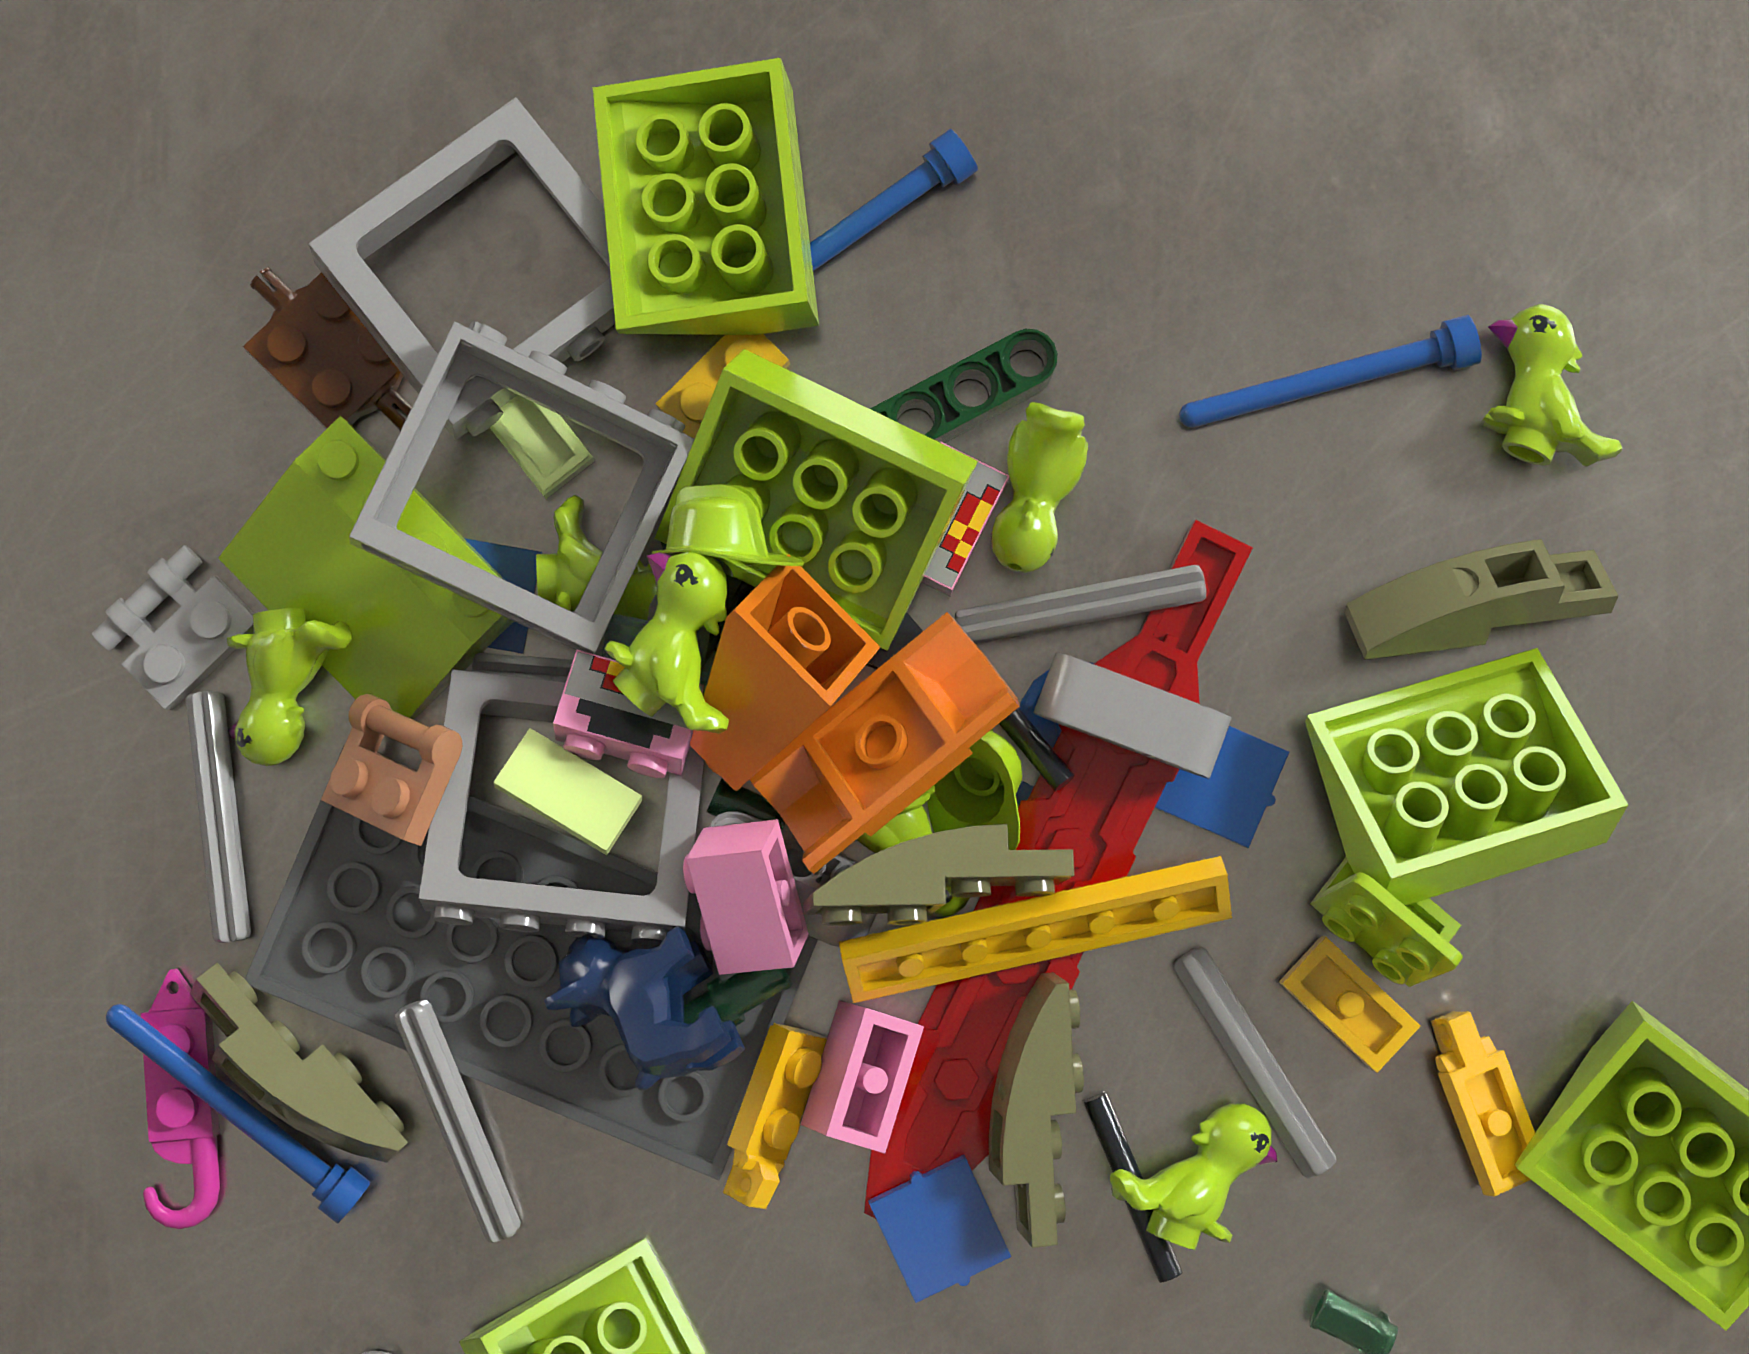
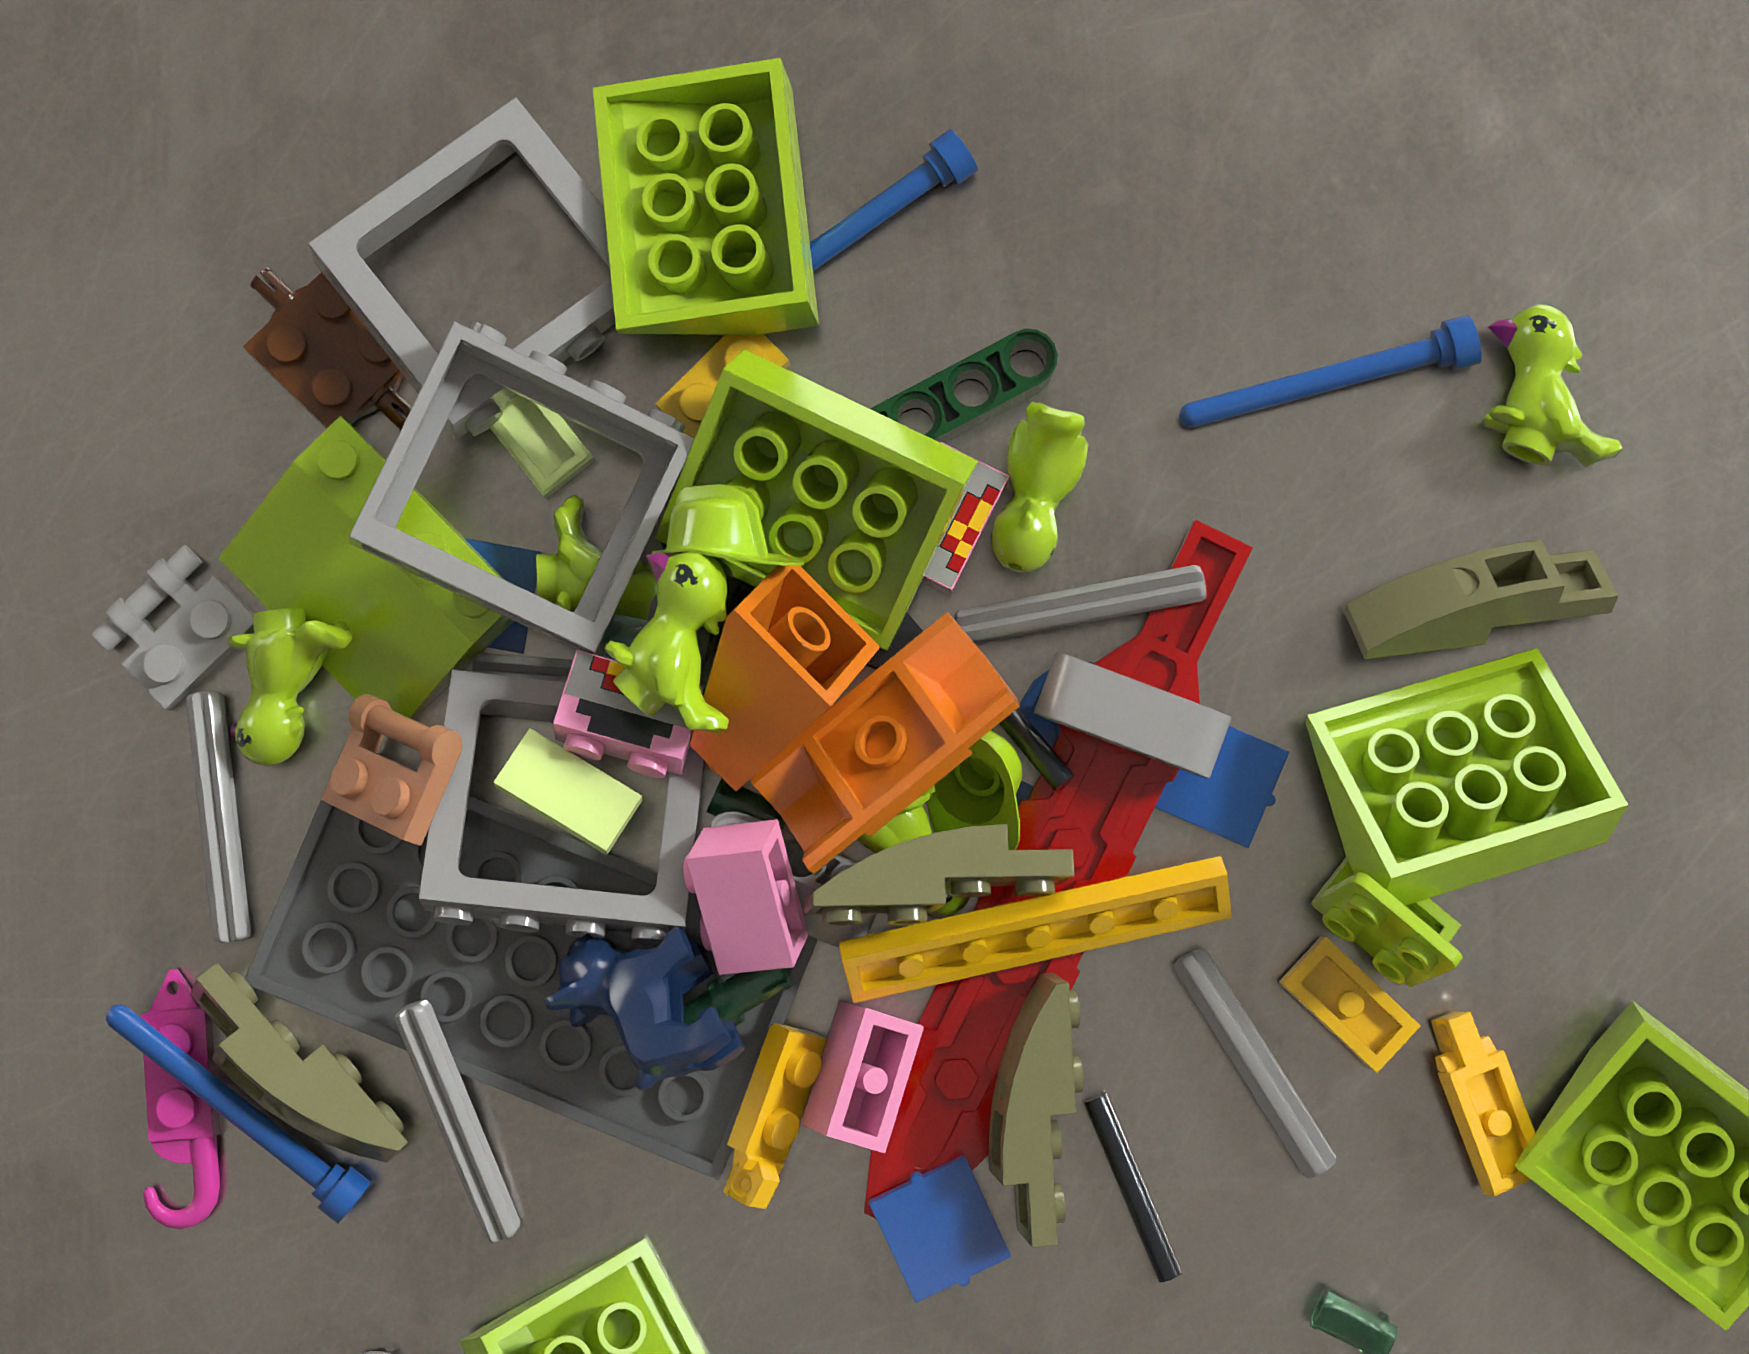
(1193, 1191): lime animal -> none

